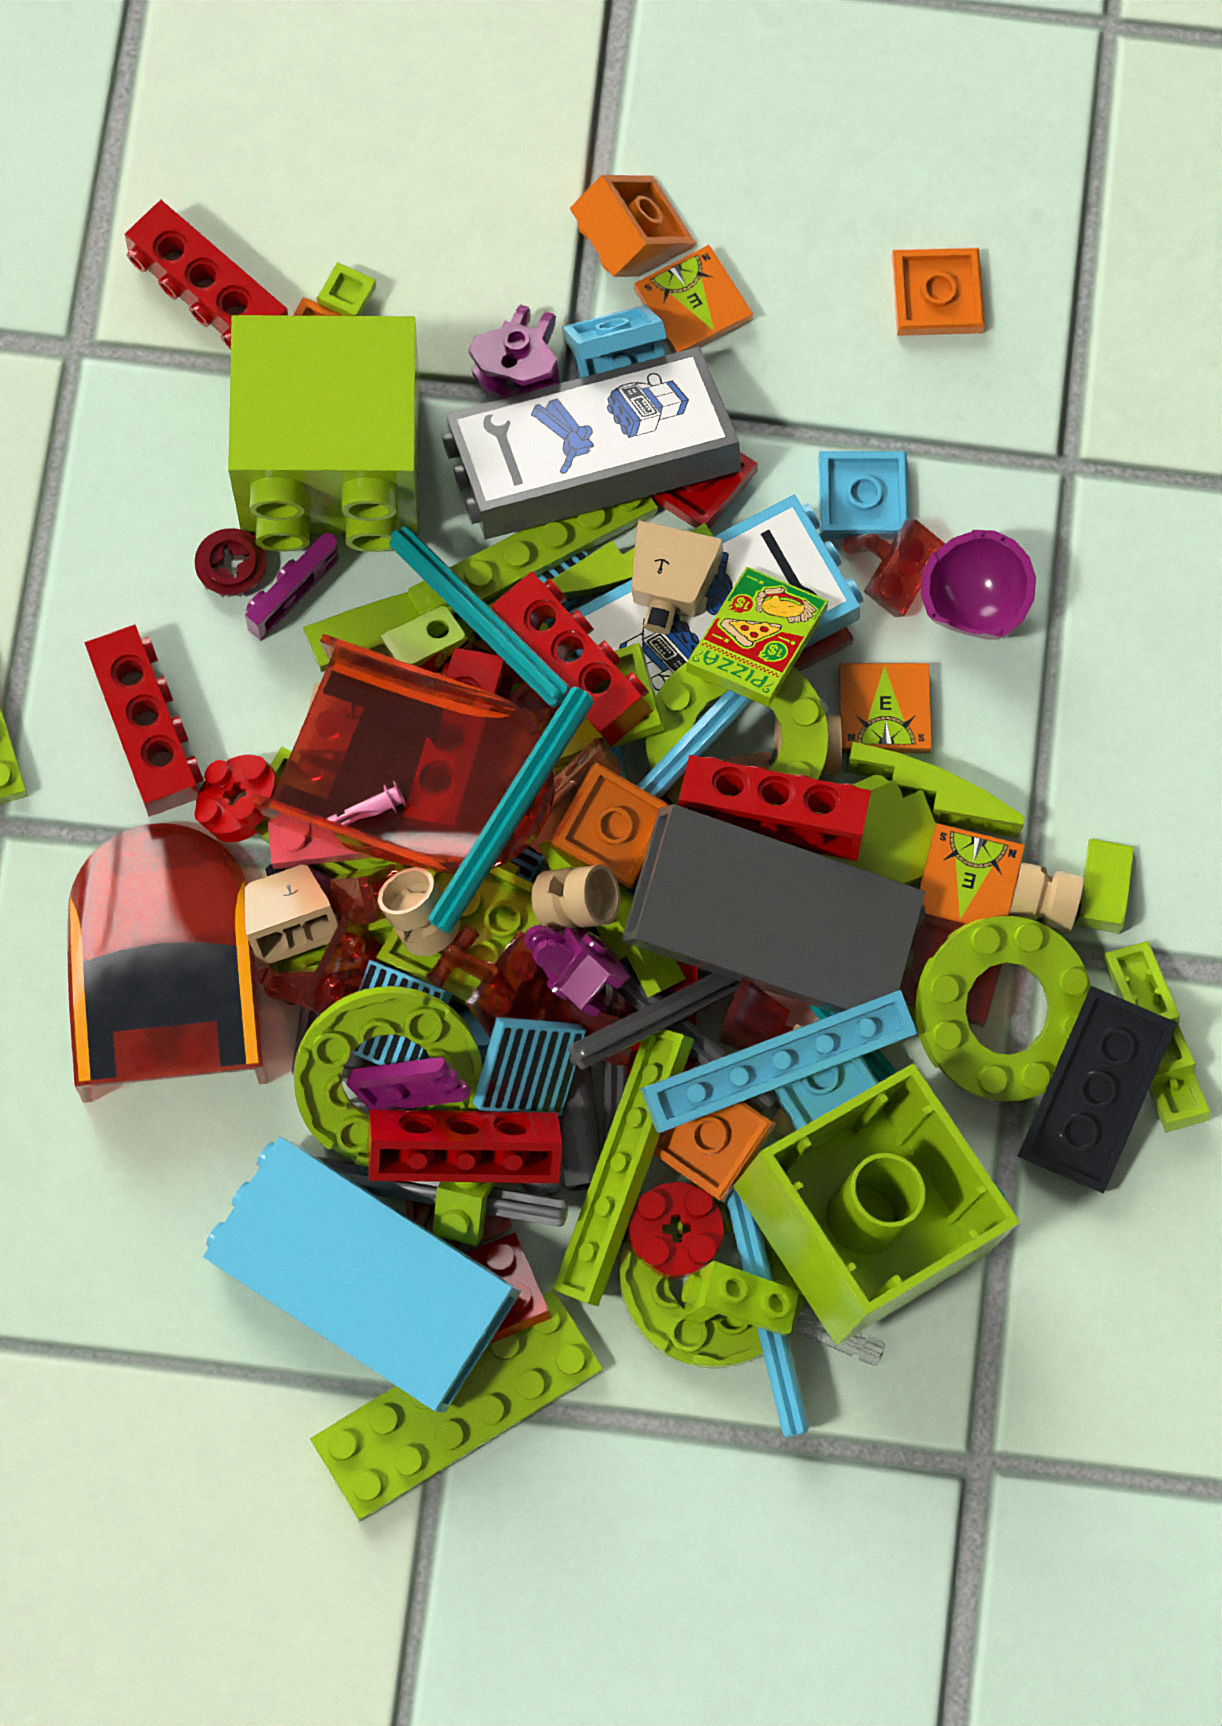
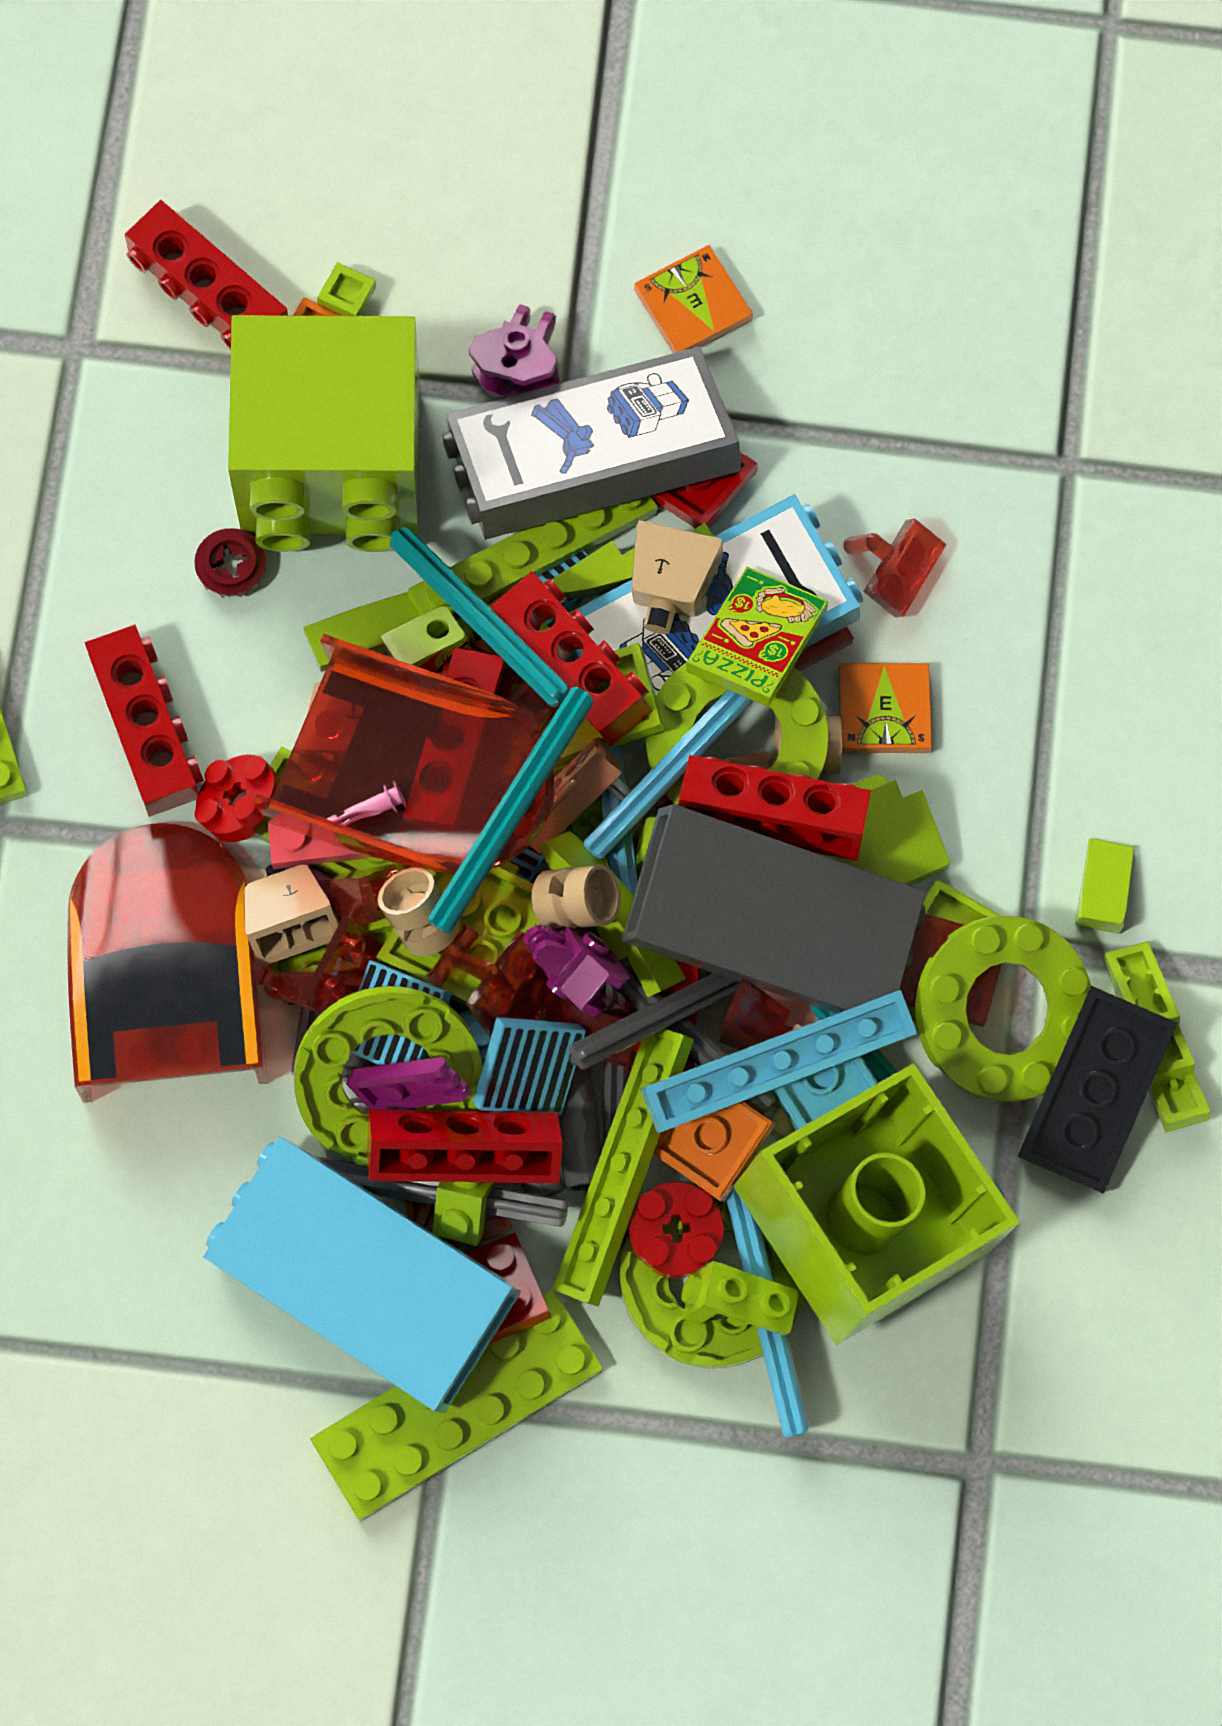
(292, 584): magenta hinge -> none
(609, 824): orange tile -> none
(615, 340): medium azure bracket -> none
(631, 224): orange slope -> none
(862, 493): medium azure tile -> none
(868, 1349): clear axle -> none
(937, 291): orange tile -> none
(952, 798): lime slope -> none
(969, 875): orange tile -> none
(979, 585): magenta cylinder -> none
(1047, 897): tan wheel -> none

